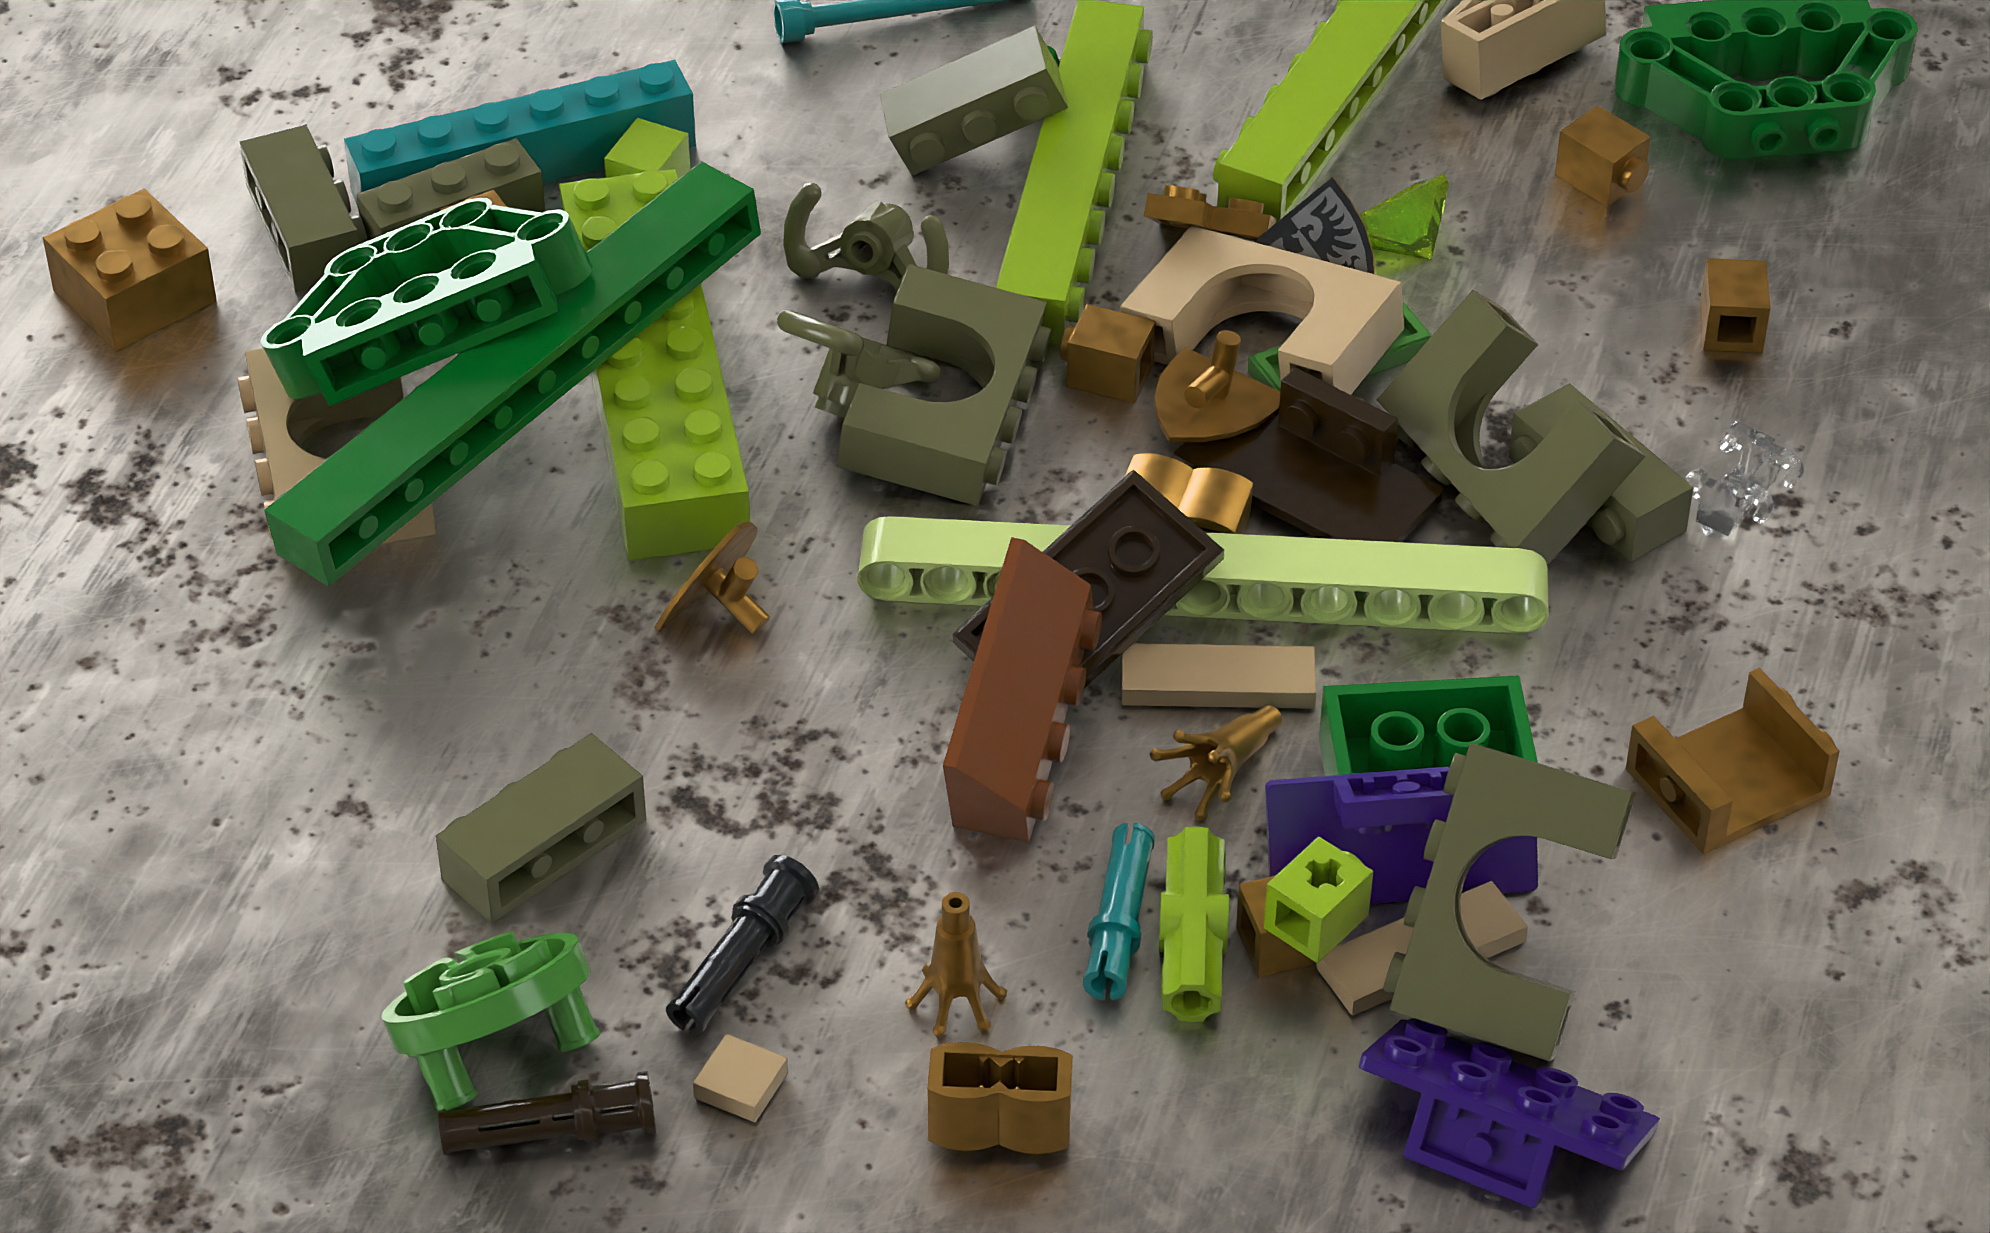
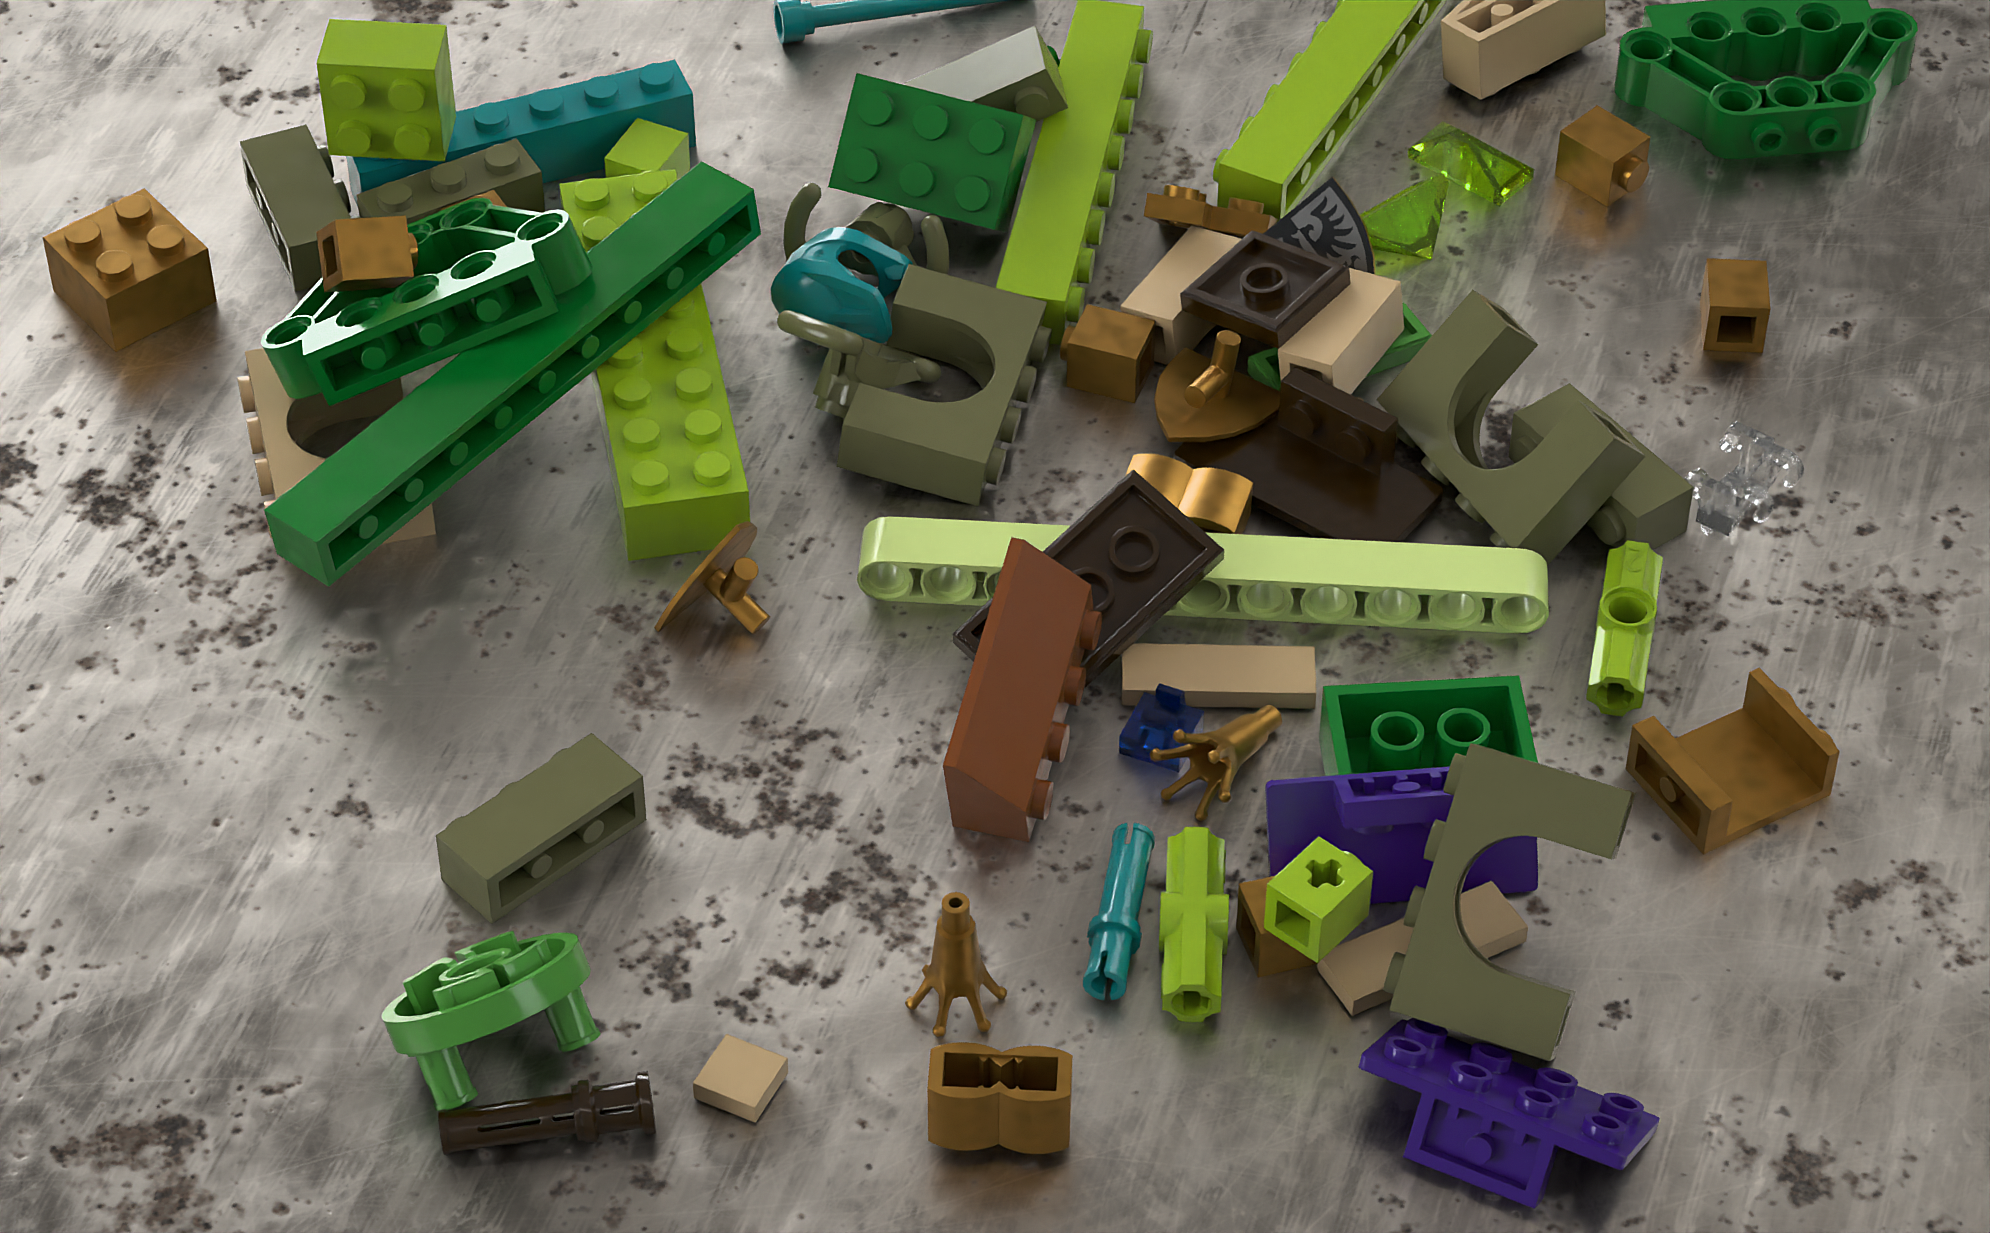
(366, 253): none -> pearl gold brick
(386, 89): none -> lime brick
(757, 923): black pin -> none
(826, 290): none -> teal helmet
(932, 152): none -> green brick
(1154, 725): none -> clear blue tile
(1265, 289): none -> dark brown tile
(1471, 163): none -> clear neon green slope
(1625, 628): none -> lime piece

